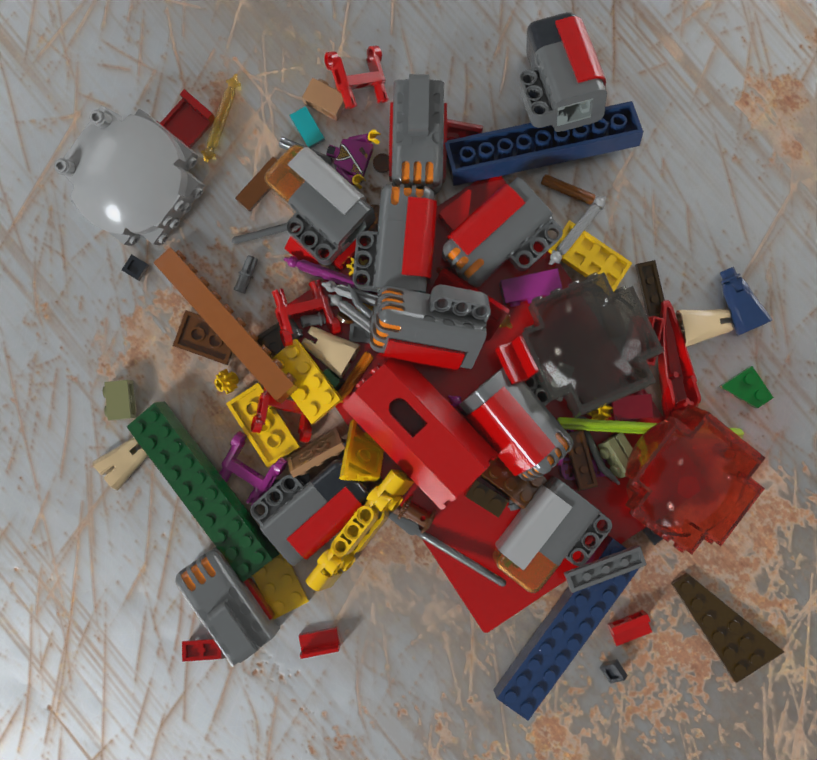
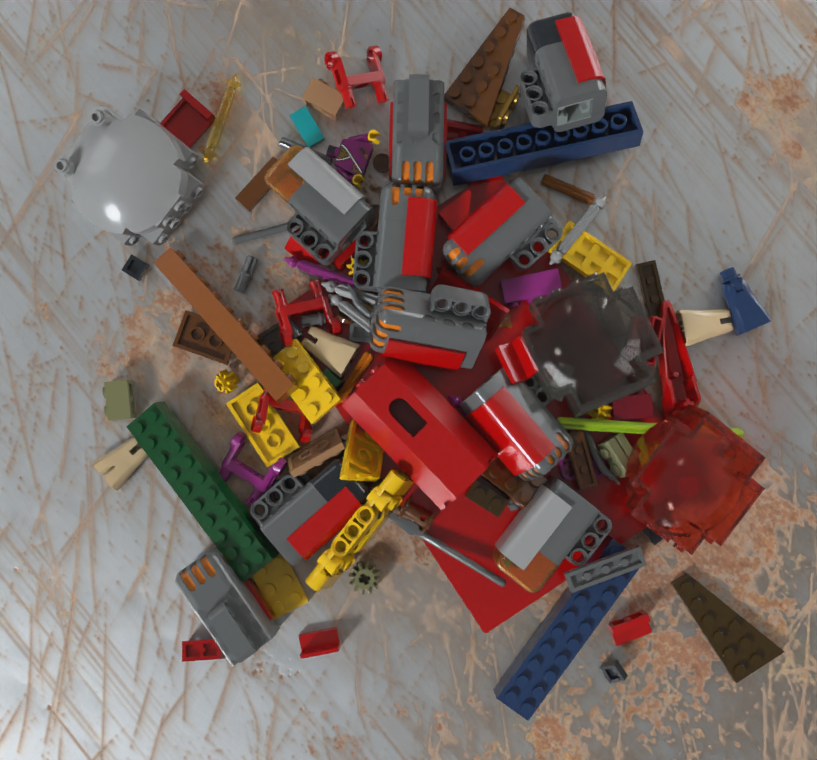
(361, 583): none -> olive gear
(484, 75): none -> reddish brown wing
(504, 105): none -> pearl gold bracket
(748, 387): green wing -> none

